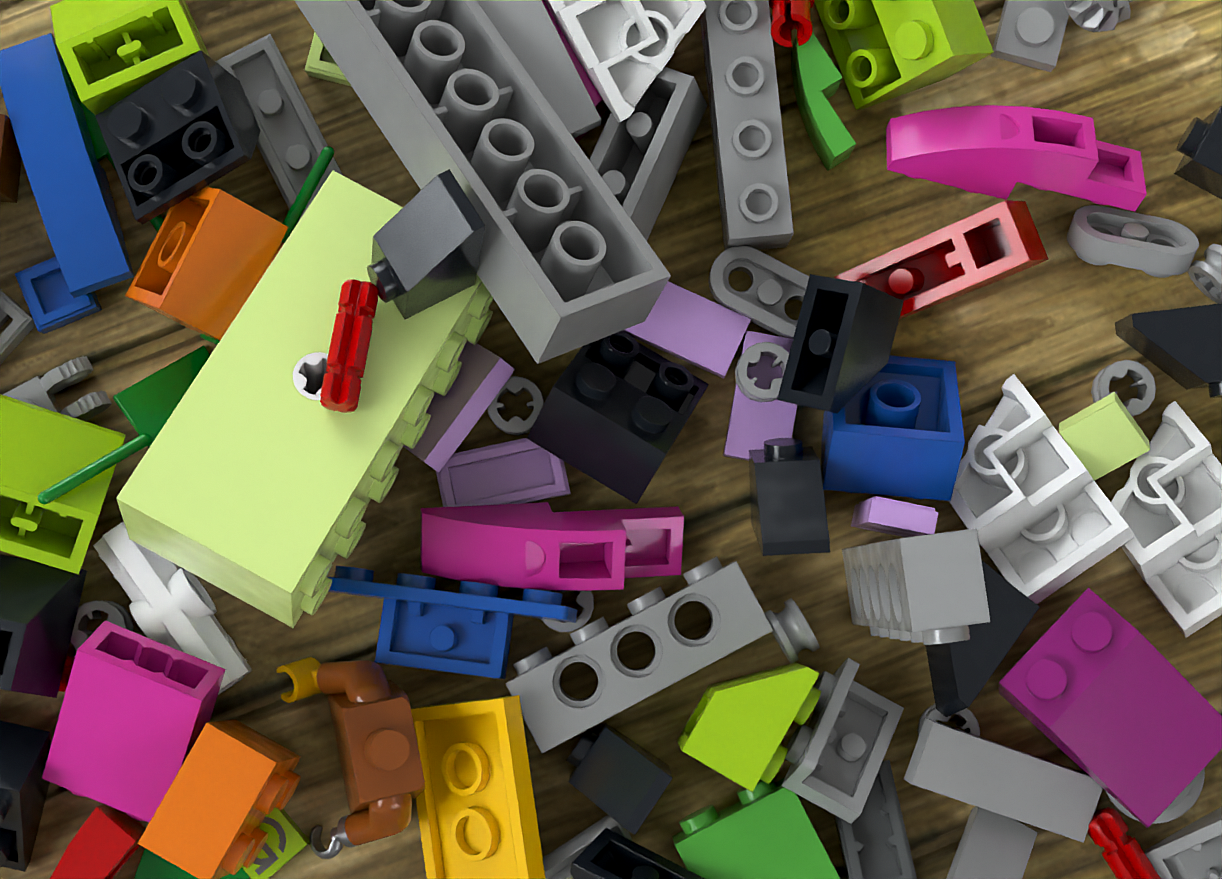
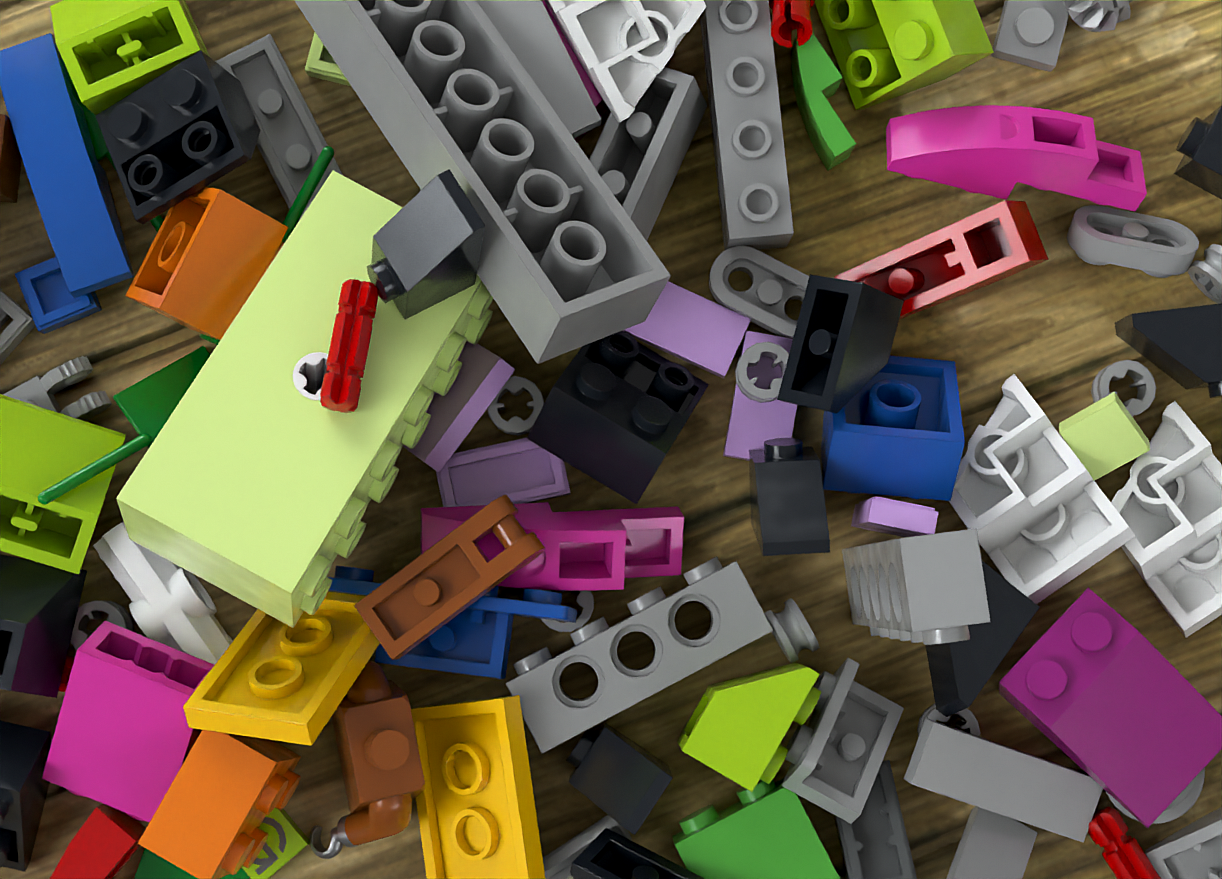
(285, 678): none -> yellow plate
(447, 578): none -> dark orange plate

